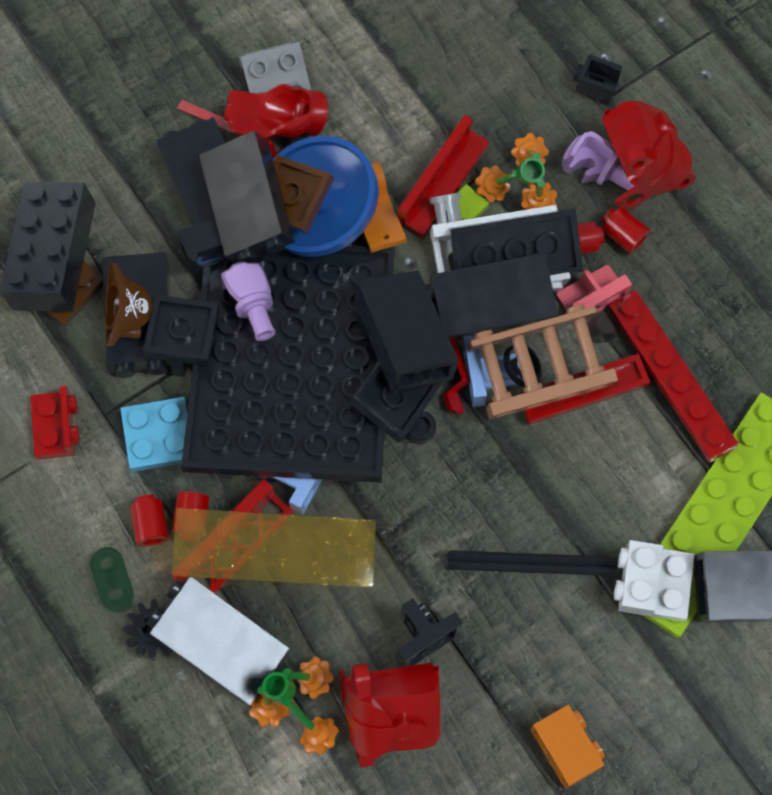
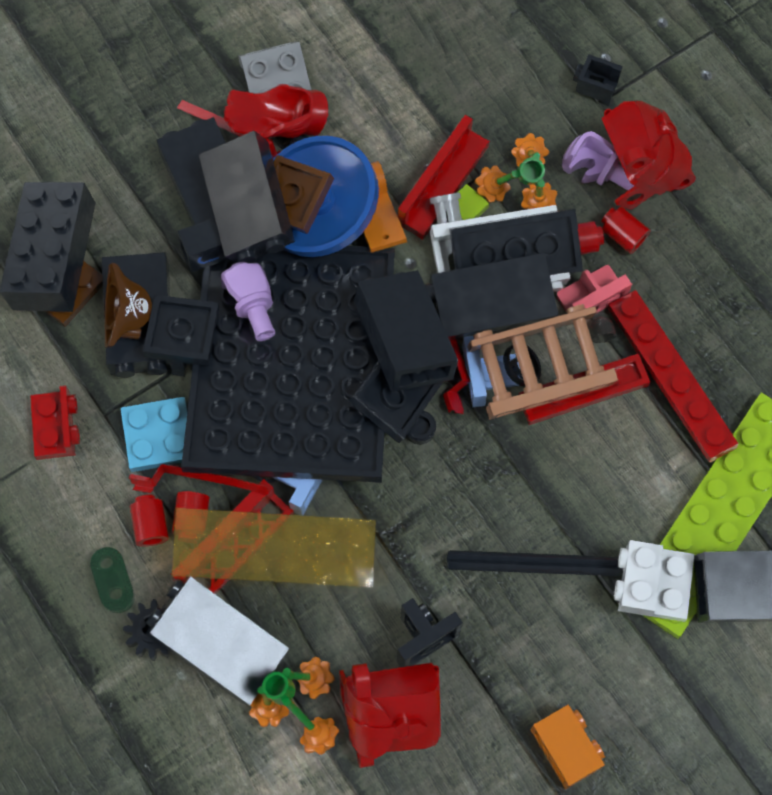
(147, 484): none -> red piece

